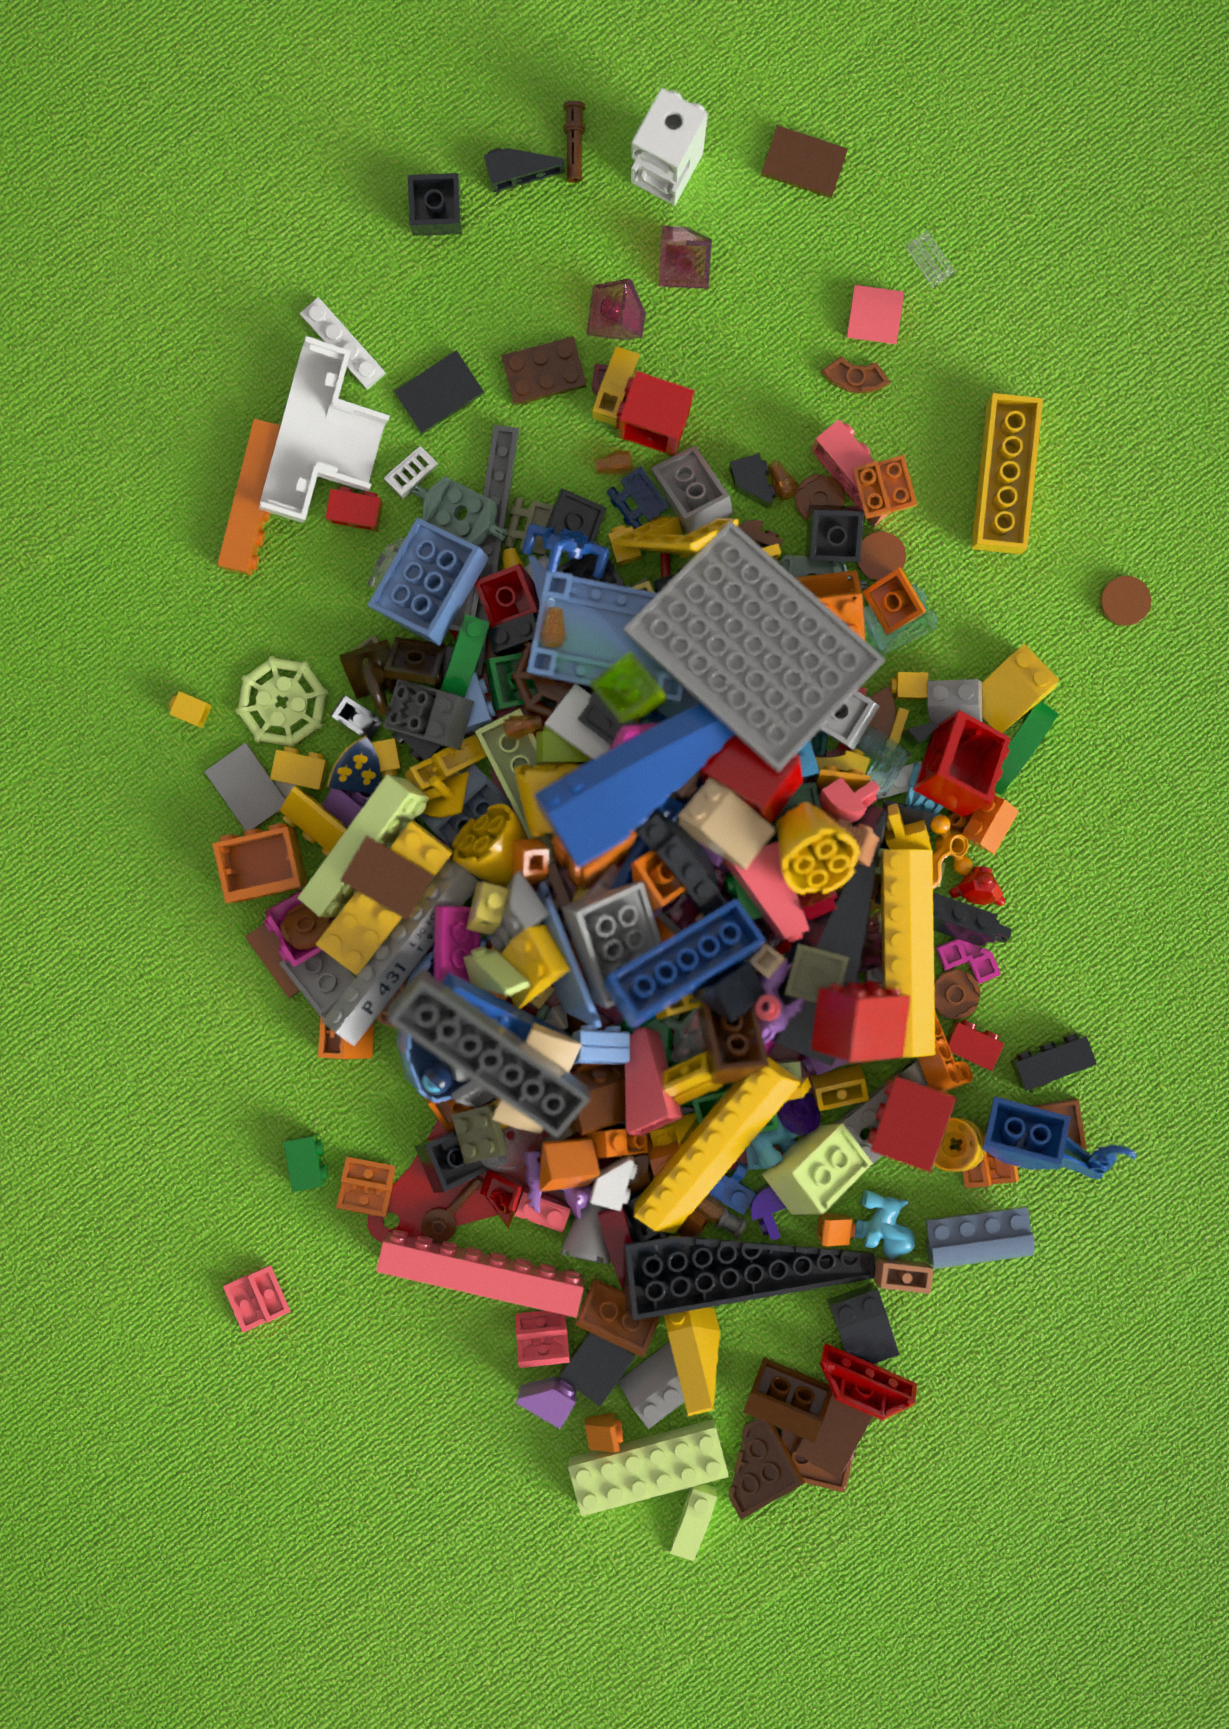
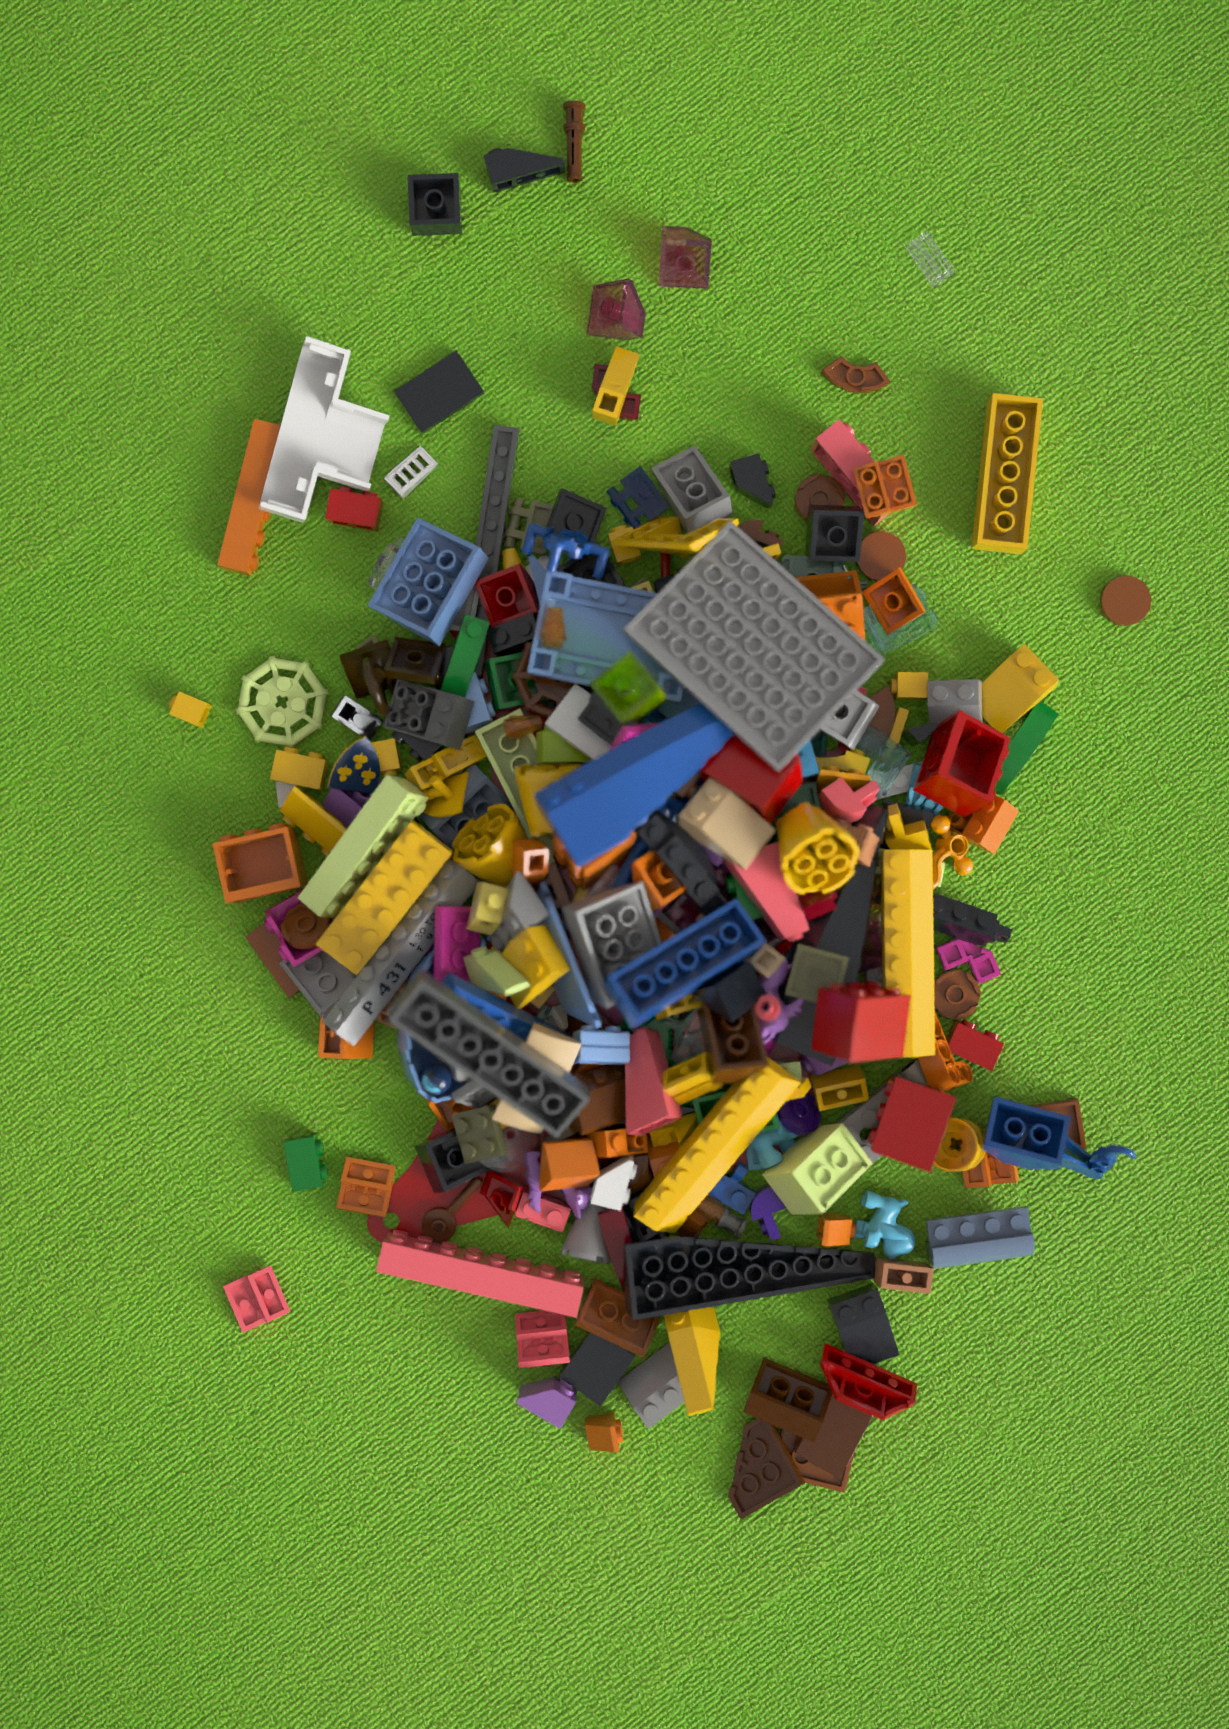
(246, 787): light grey tile -> none
(335, 333): white plate -> none
(387, 877): reddish brown tile -> none
(447, 499): sand green plate -> none
(543, 371): reddish brown plate -> none
(615, 463): clear orange cone -> none
(648, 1467): yellowish green brick -> none
(654, 413): red container -> none
(668, 146): white piece -> none
(694, 1521): yellowish green slope -> none
(782, 481): clear orange cone -> none
(804, 162): reddish brown tile -> none
(875, 314): coral slope -> none
(979, 888): red rock -> none
(1053, 1061): black brick -> none

